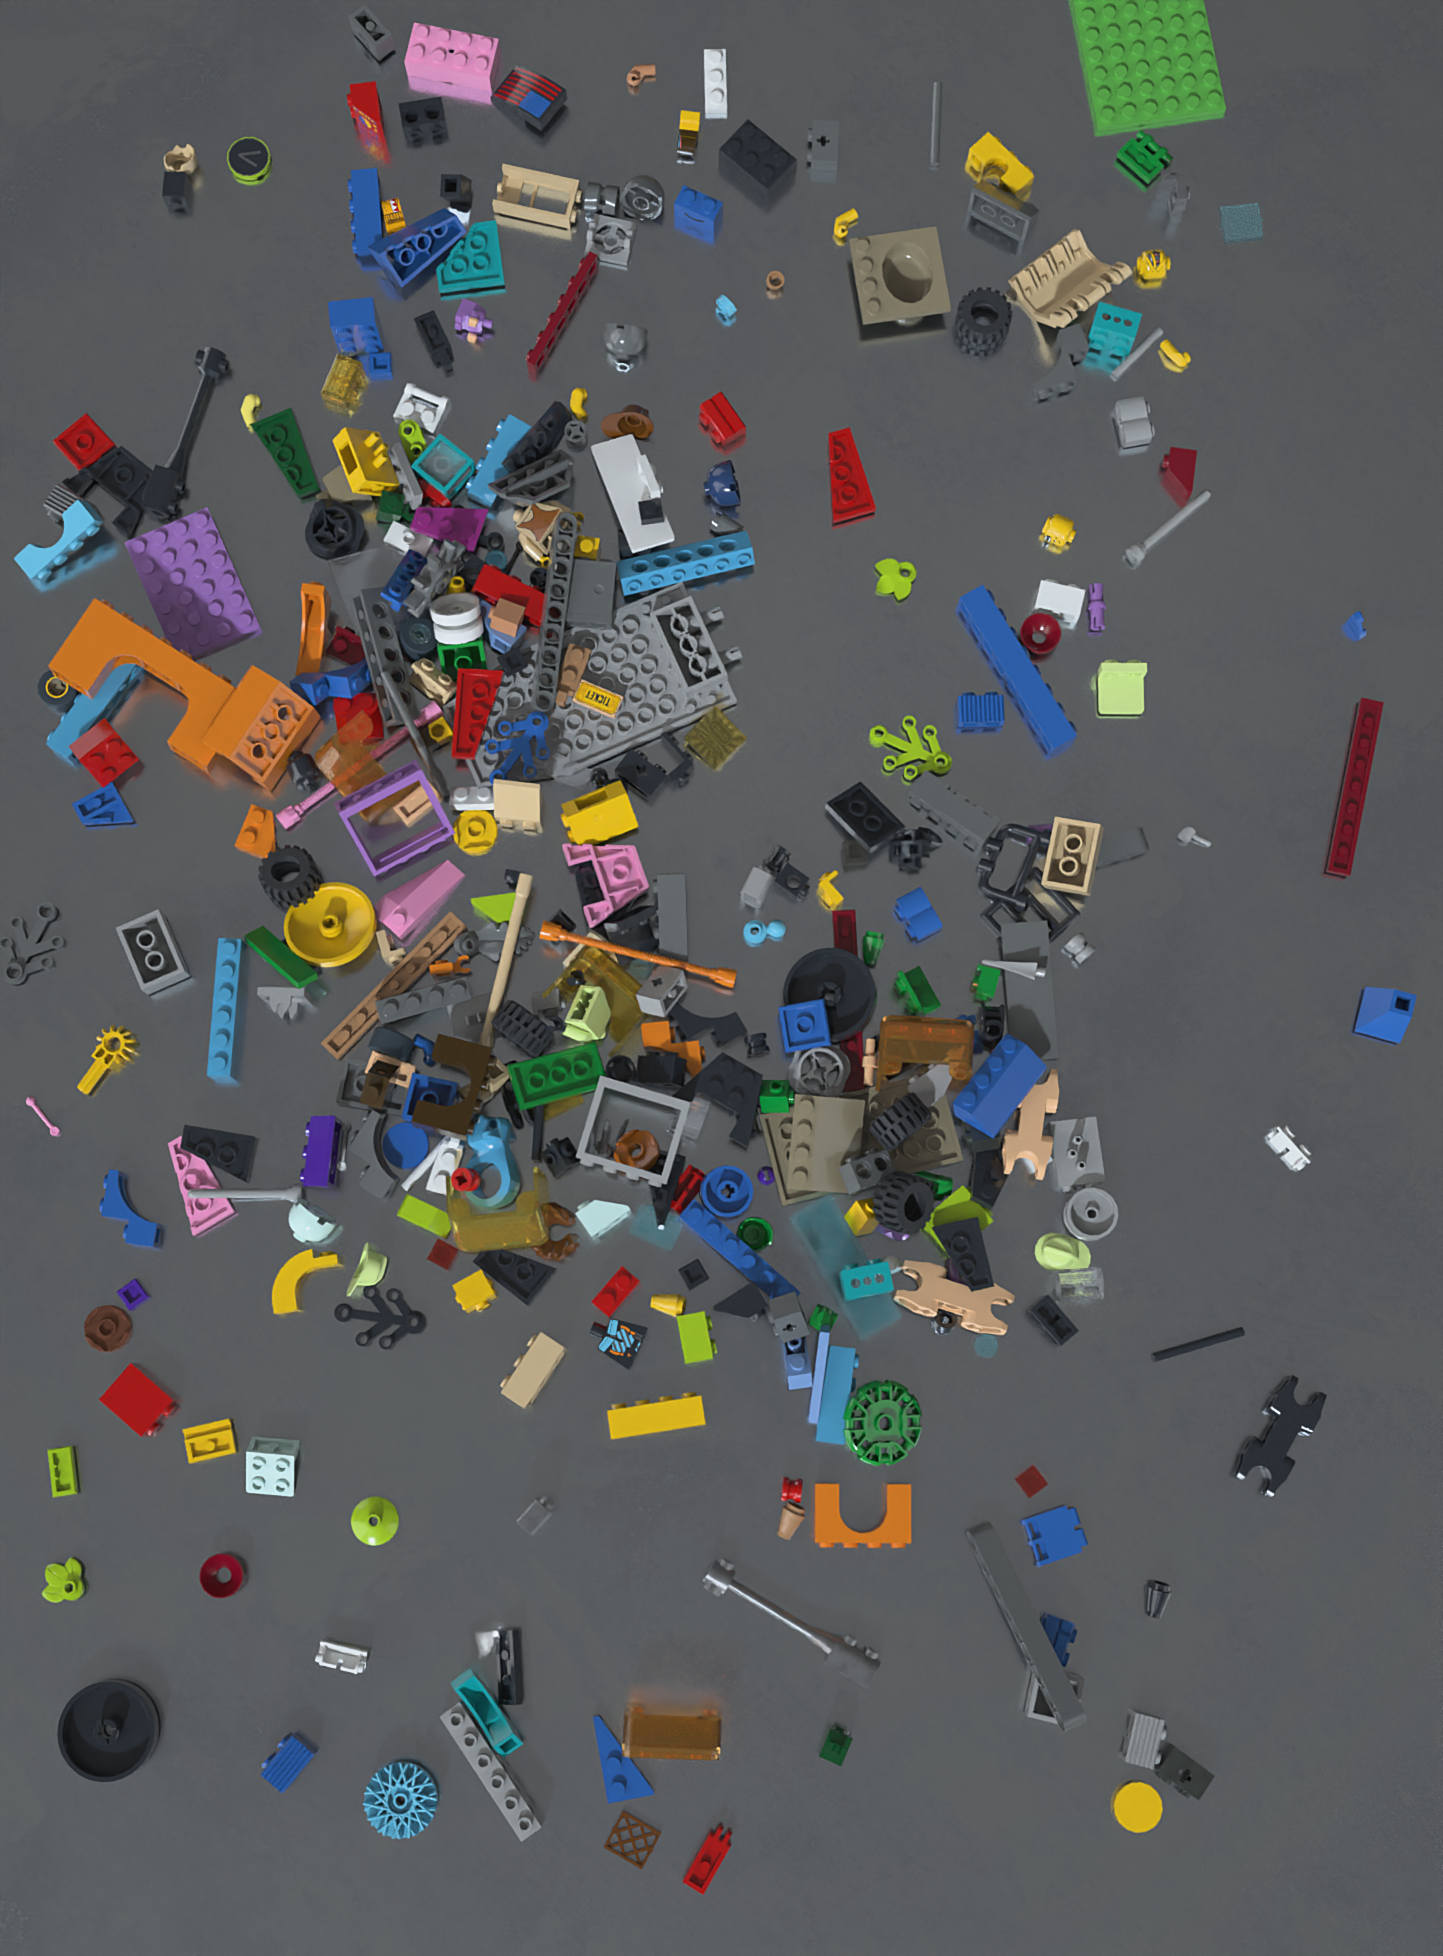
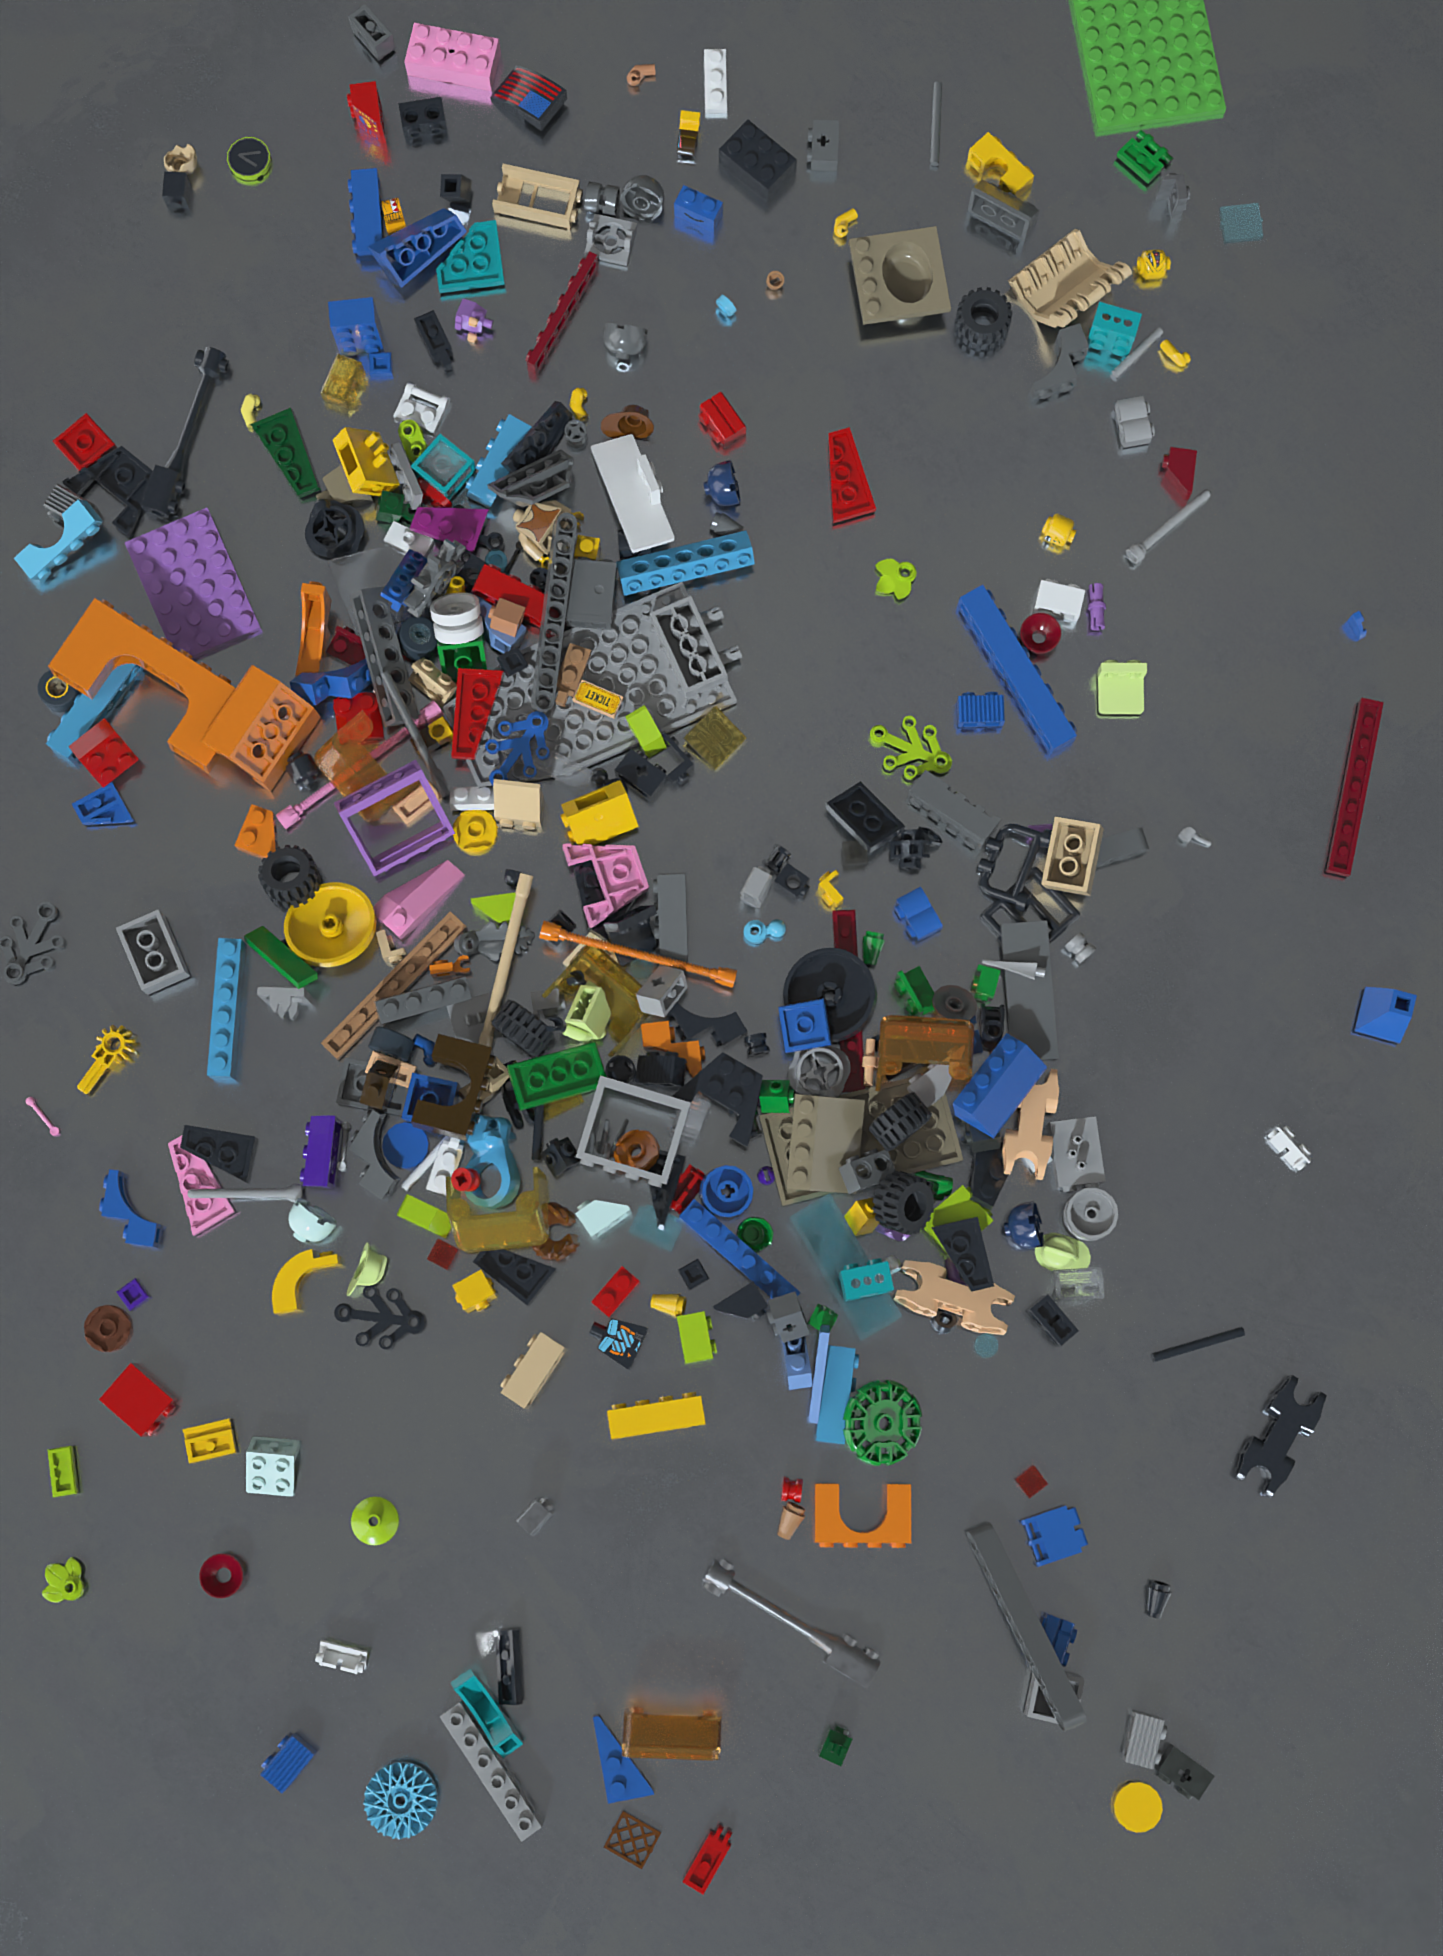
(83, 1736): black piece -> none
(645, 731): none -> lime slope
(650, 511): black plate -> none
(954, 1003): none -> dark grey dish
(1024, 1225): none -> dark blue cylinder

